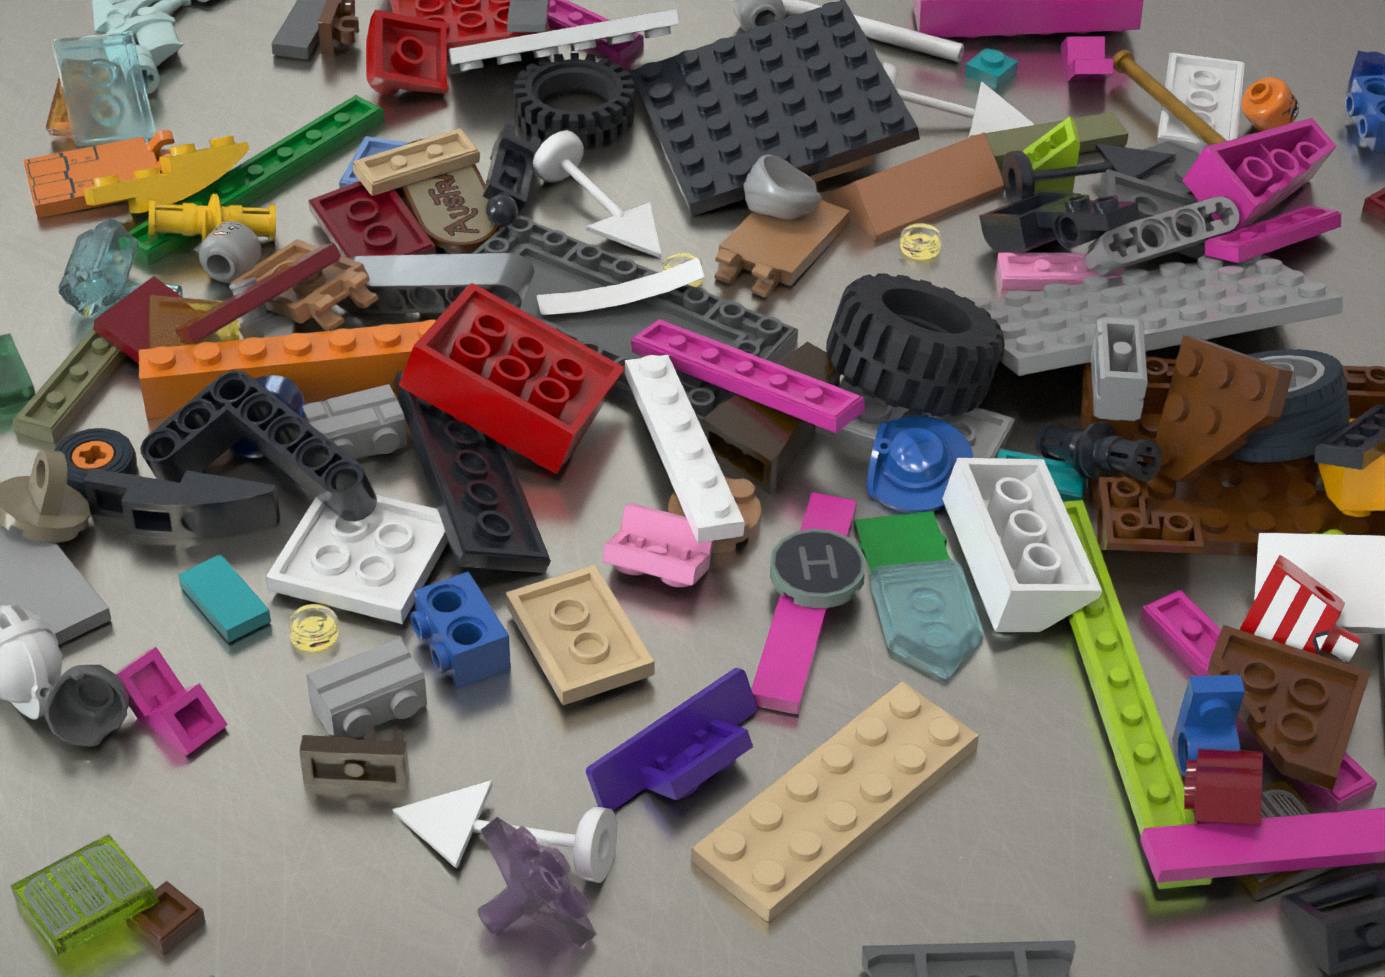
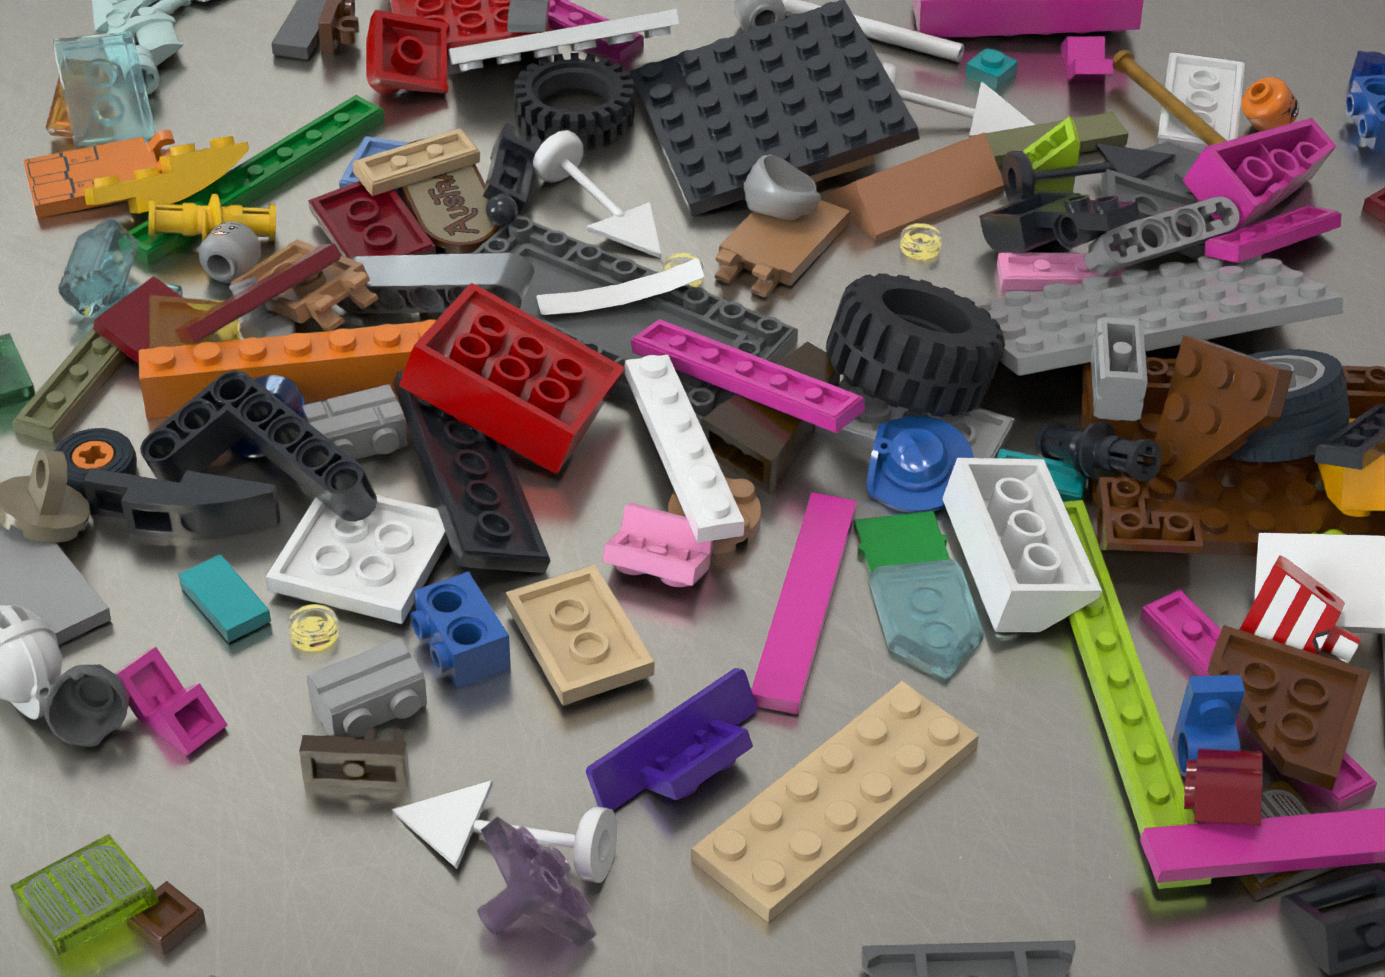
(817, 568): tile -> none

